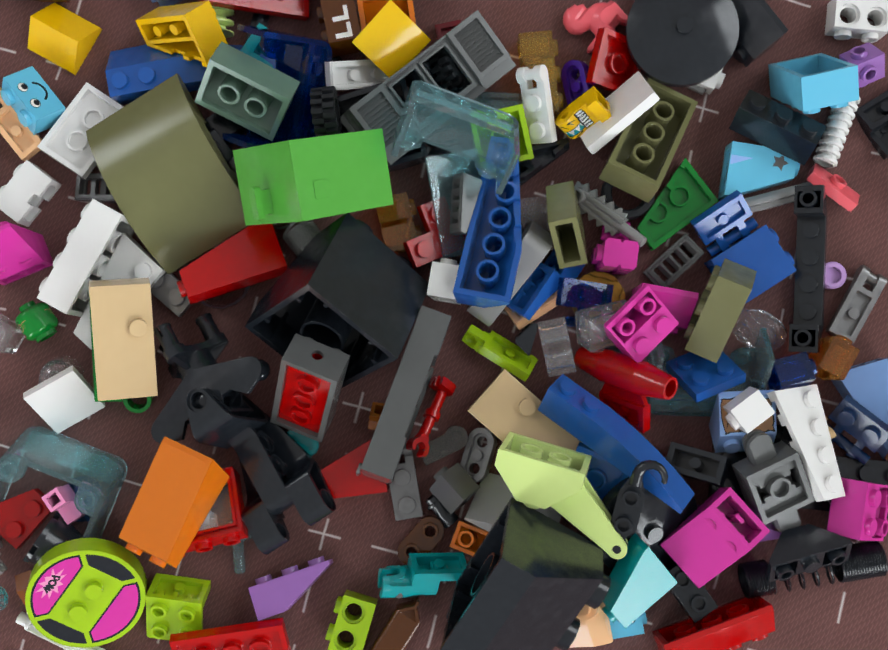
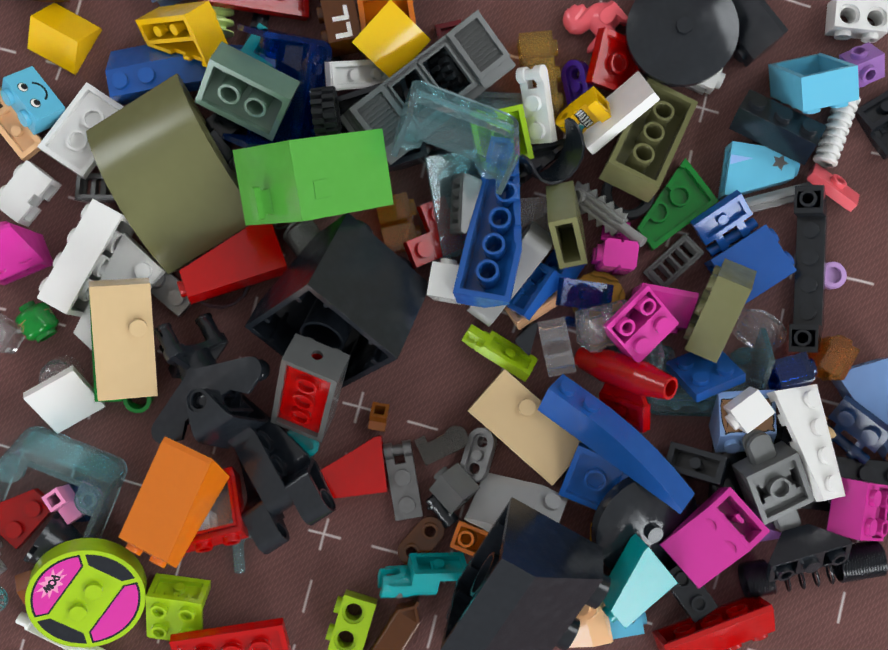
(280, 594): medium lavender slope -> none
(405, 396): dark grey piece -> none
(443, 389): red piece -> none
(556, 477): yellowish green slope -> none
(567, 161): none -> black piece
(856, 304): flat silver plate -> none

